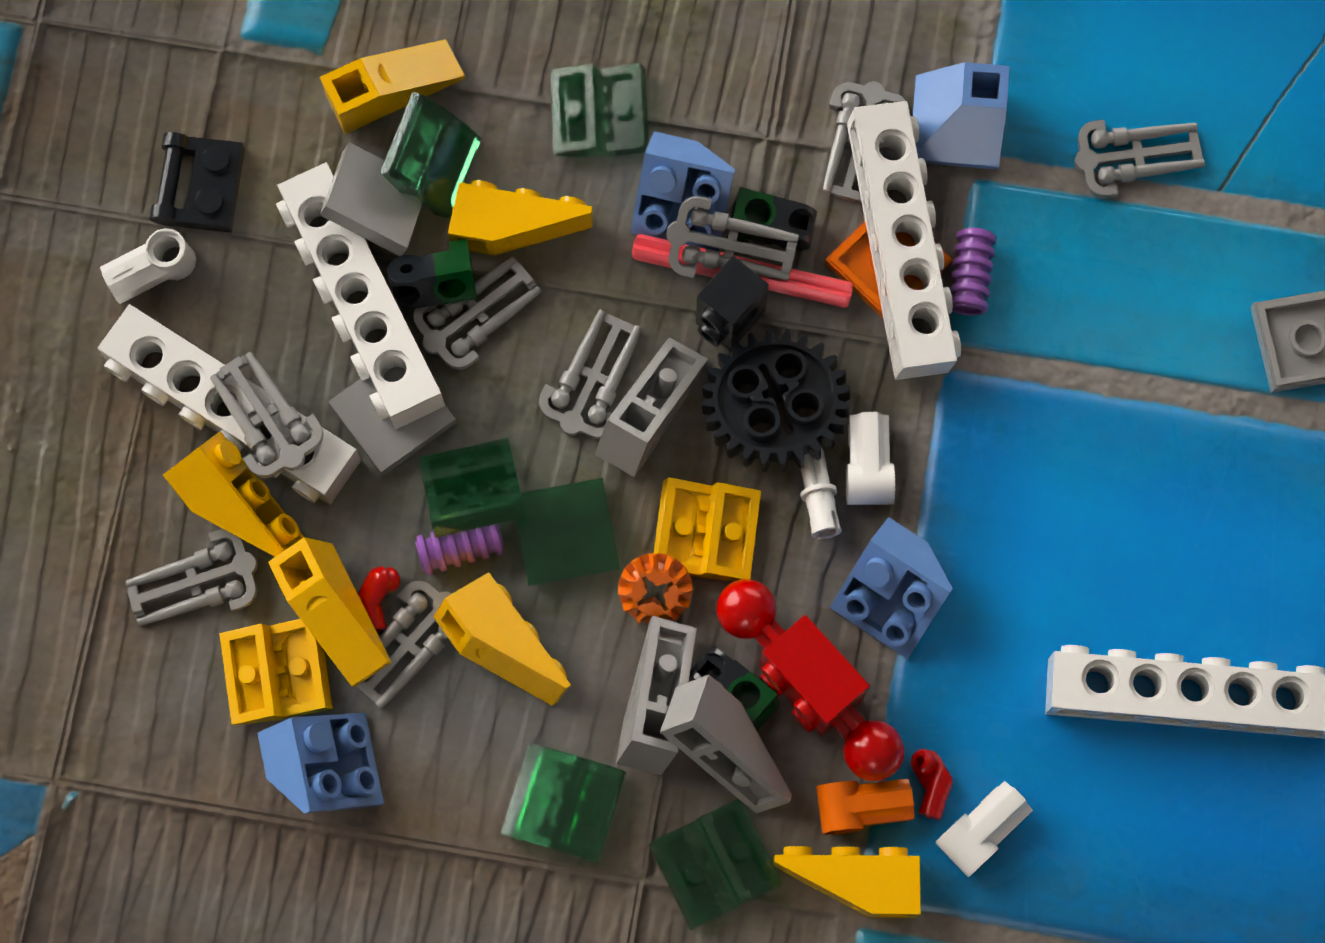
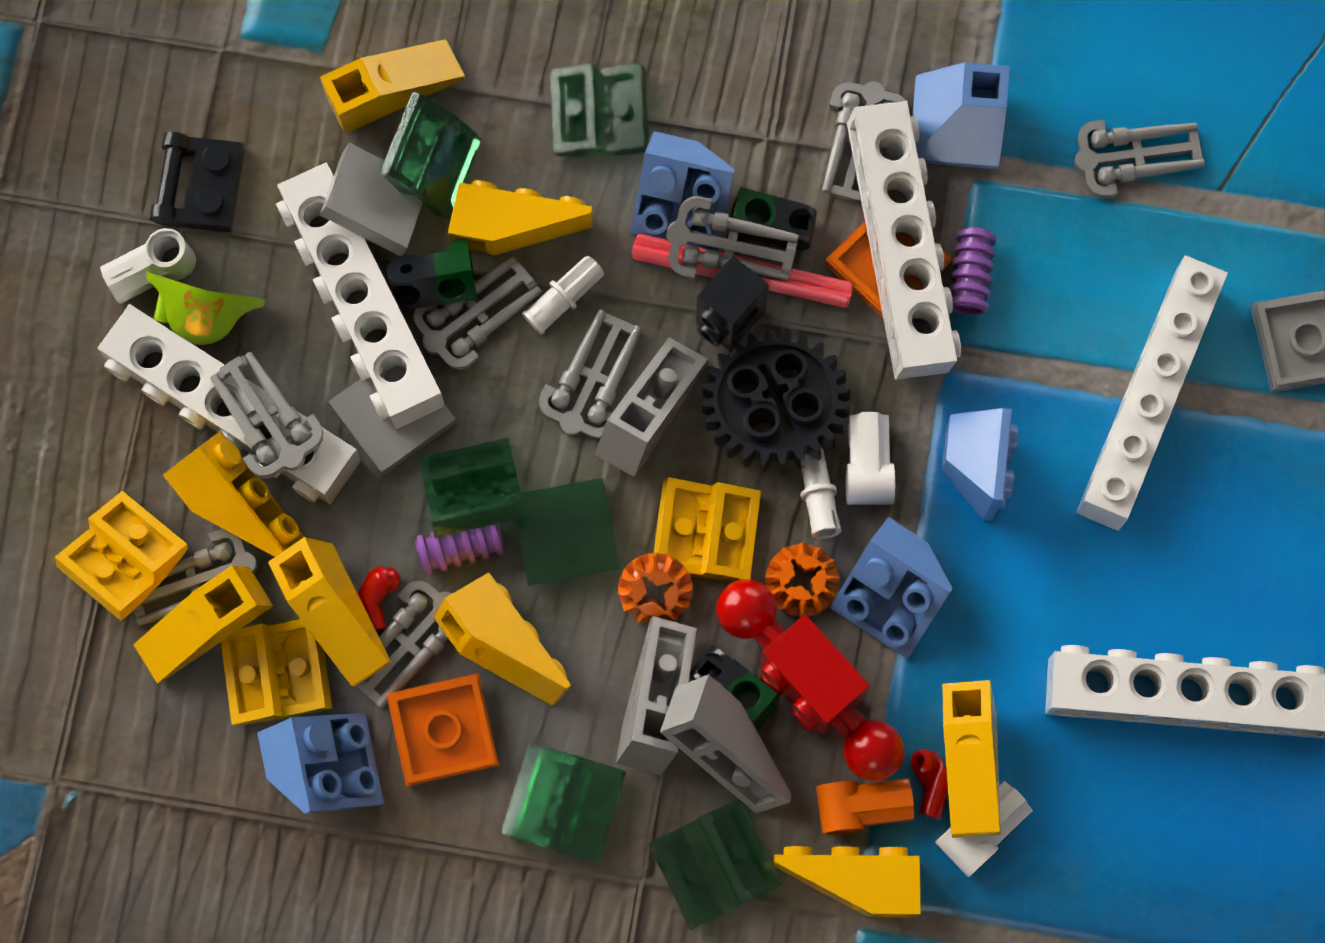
(121, 555): none -> yellow slope
(196, 313): none -> lime hat
(202, 621): none -> yellow slope
(442, 729): none -> orange tile
(563, 294): none -> white axle
(796, 600): none -> orange gear
(971, 758): none -> yellow slope
(977, 455): none -> slope
(1151, 393): none -> white brick

